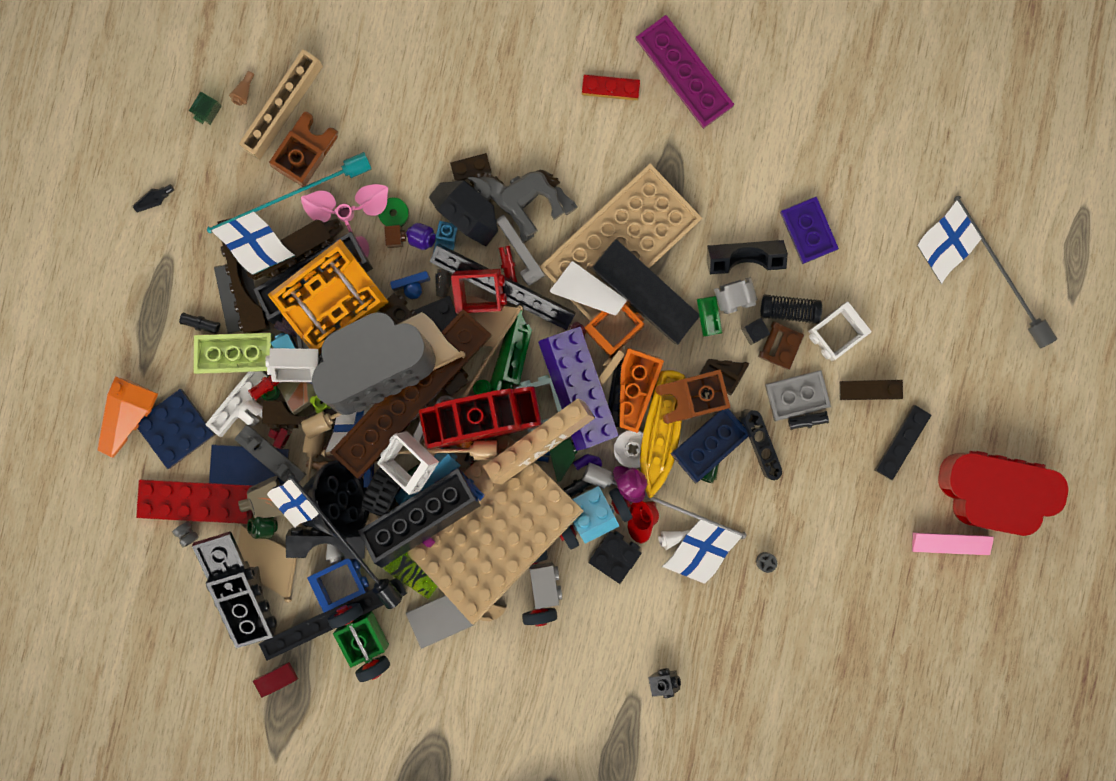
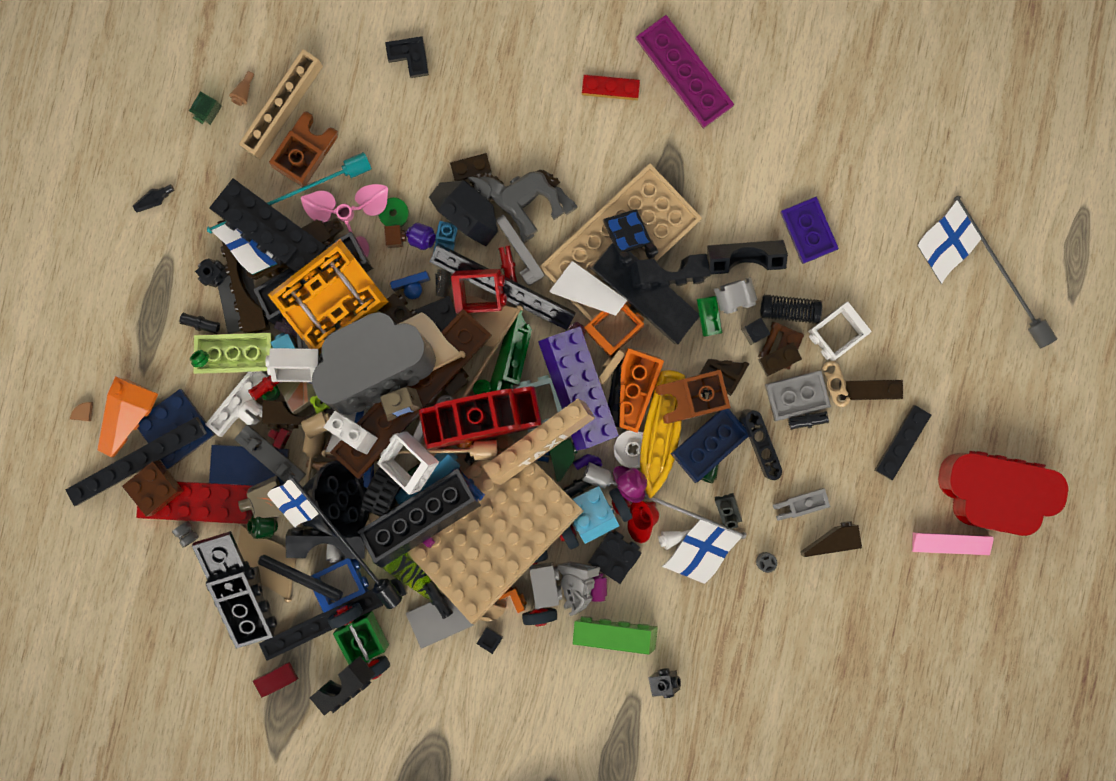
(82, 412): none -> medium nougat tile
(136, 461): none -> black plate
(152, 488): none -> reddish brown brick
(199, 358): none -> green plate
(216, 270): none -> black brick
(266, 227): none -> black plate
(300, 577): none -> black axle
(350, 432): none -> white window
(353, 680): none -> black arch
(400, 402): none -> dark tan torso
(412, 51): none -> black plate
(437, 599): none -> black pin
(489, 640): none -> black plate
(518, 599): none -> orange bracket
(577, 585): none -> light grey piece
(600, 588): none -> magenta brick
(615, 635): none -> bright green wedge
(629, 234): none -> black flag
(648, 272): none -> black arch
(728, 510): none -> pearl dark grey hips
(779, 359): none -> dark brown plate
(803, 504): none -> light grey hinge
(836, 392): none -> tan piece
(836, 540): none -> dark brown slope

